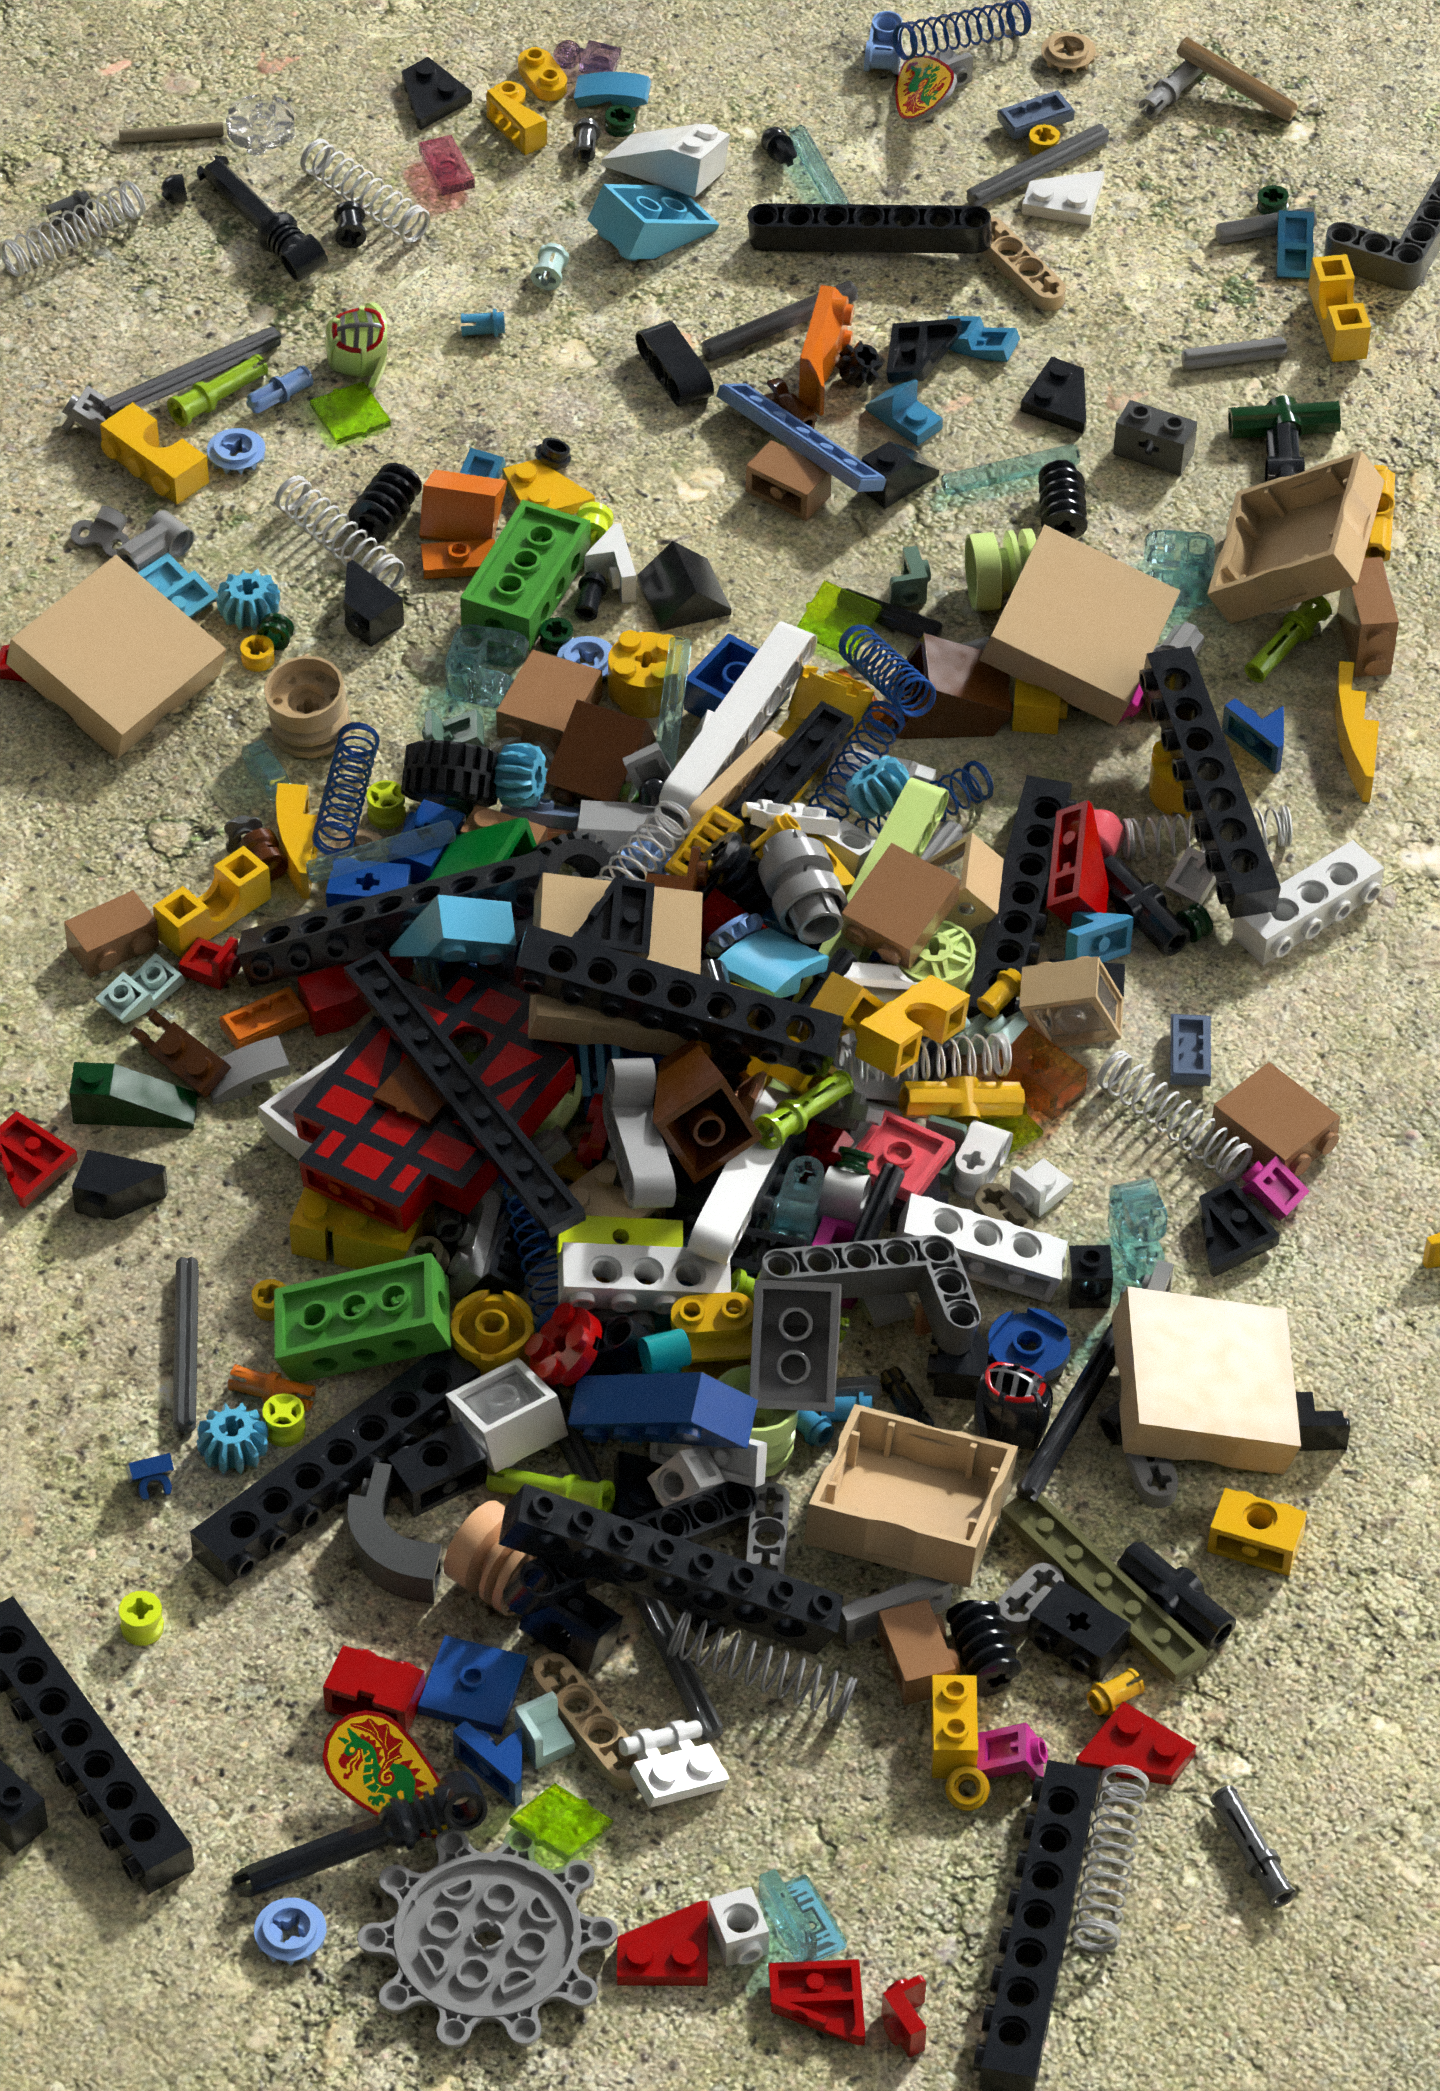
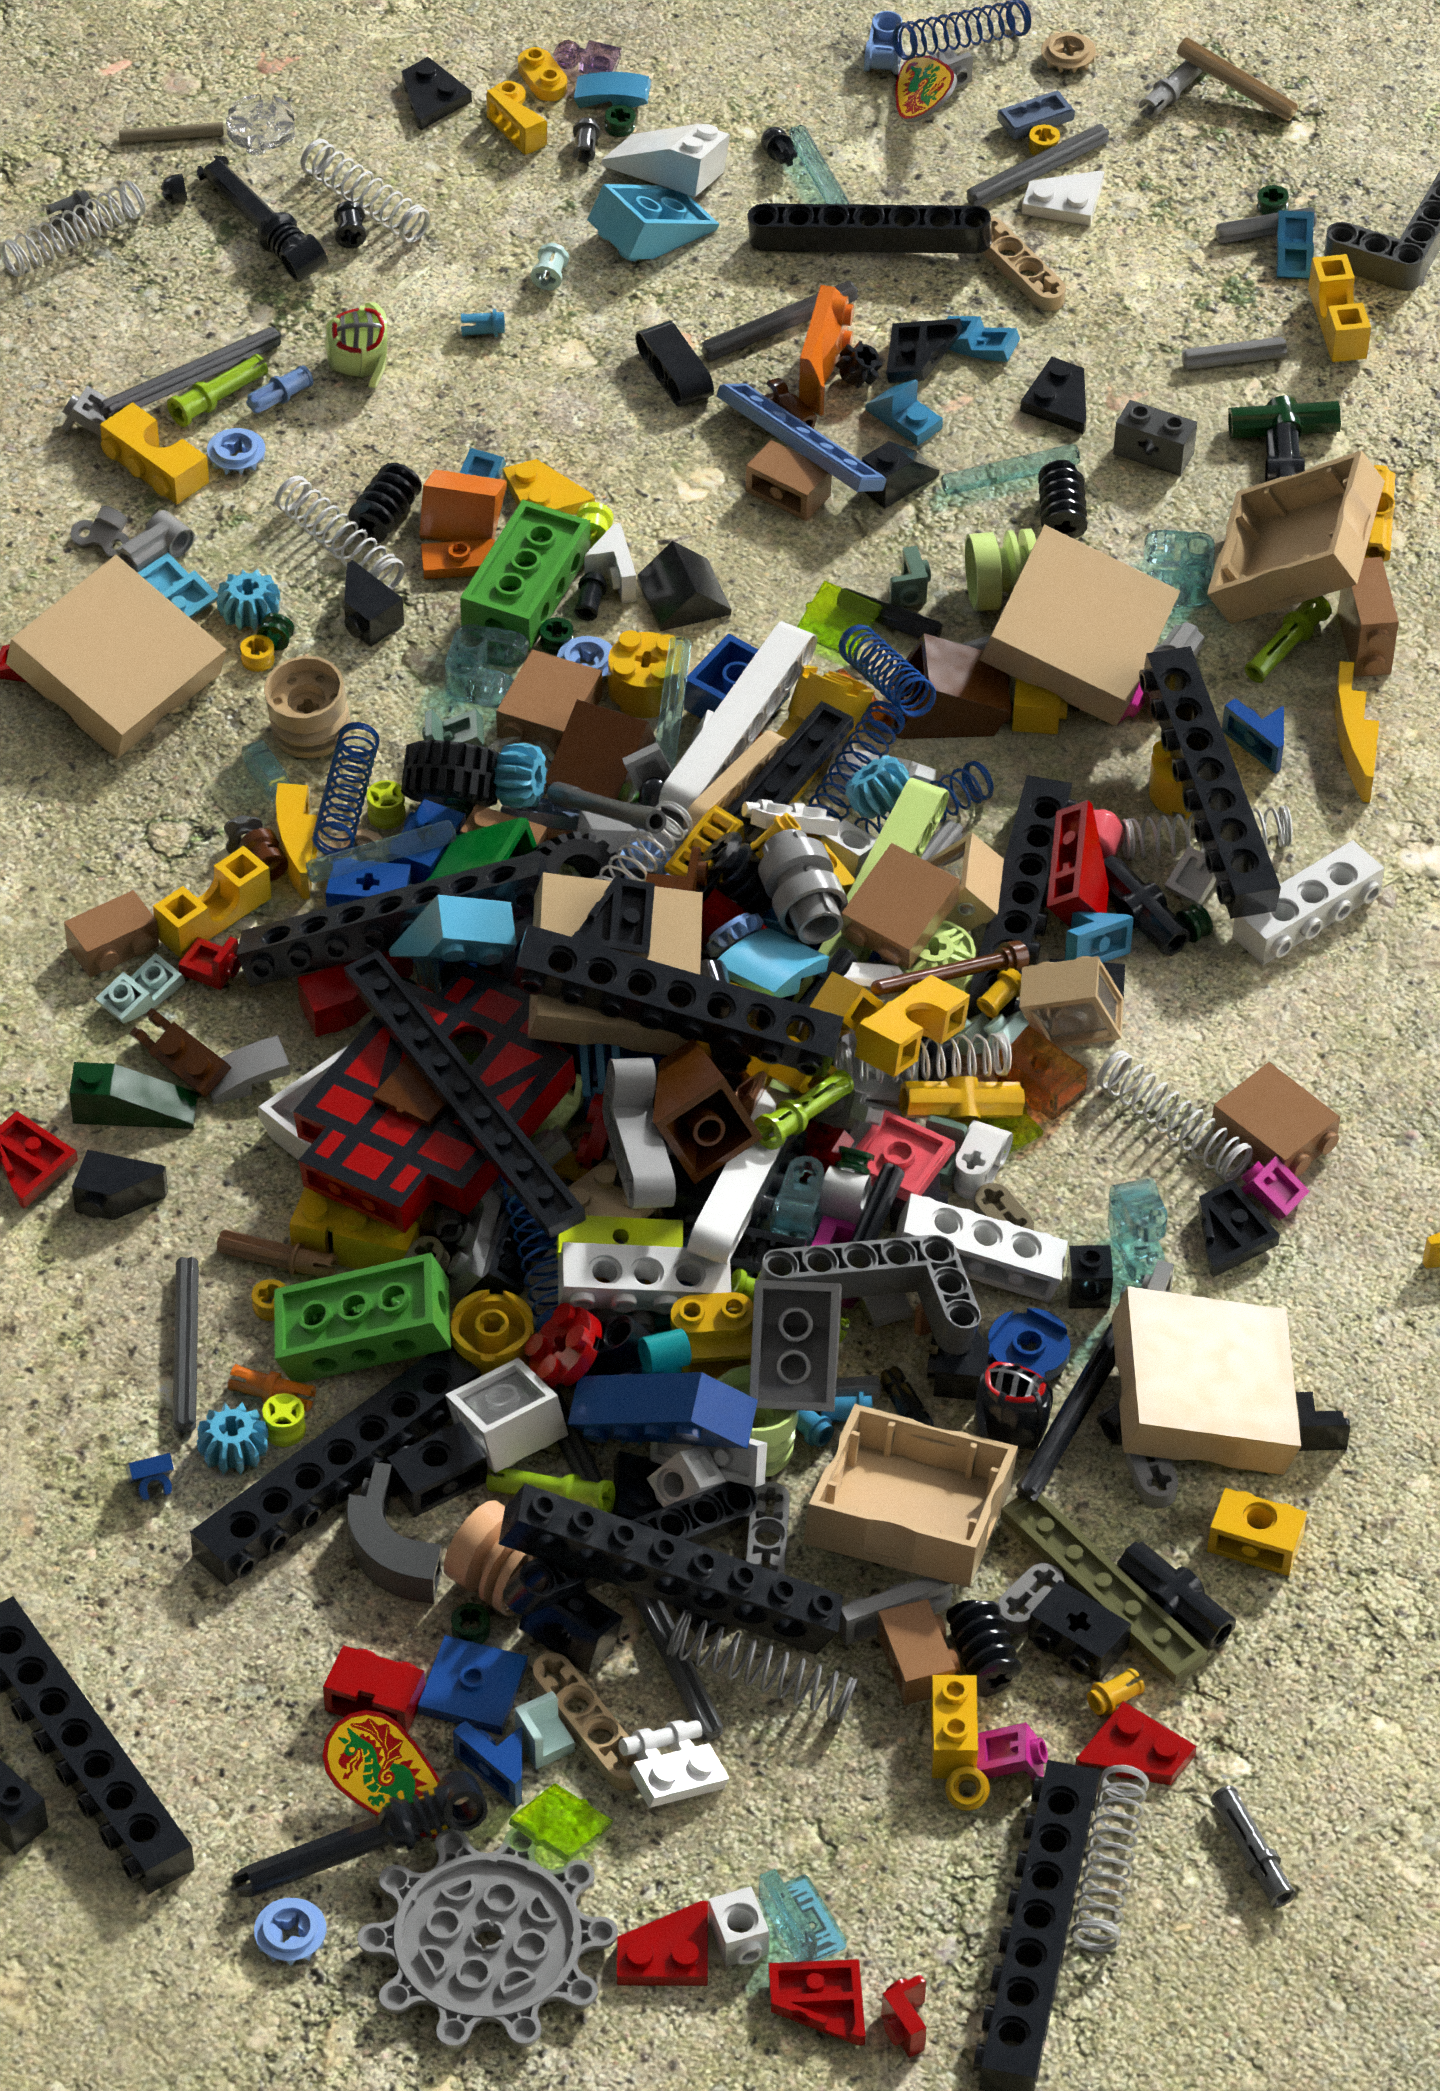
(140, 1629): neon yellow wheel -> none
(264, 1018): orange plate -> none
(276, 1254): none -> medium nougat axle
(350, 412): clear neon green piece -> none
(446, 165): clear pink plate -> none
(471, 1612): none -> dark green bush
(553, 453): black plate -> none
(635, 815): none -> dark grey piece
(1008, 955): none -> reddish brown piece
(1039, 1186): white bracket -> none
(1190, 1050): sand blue plate -> none

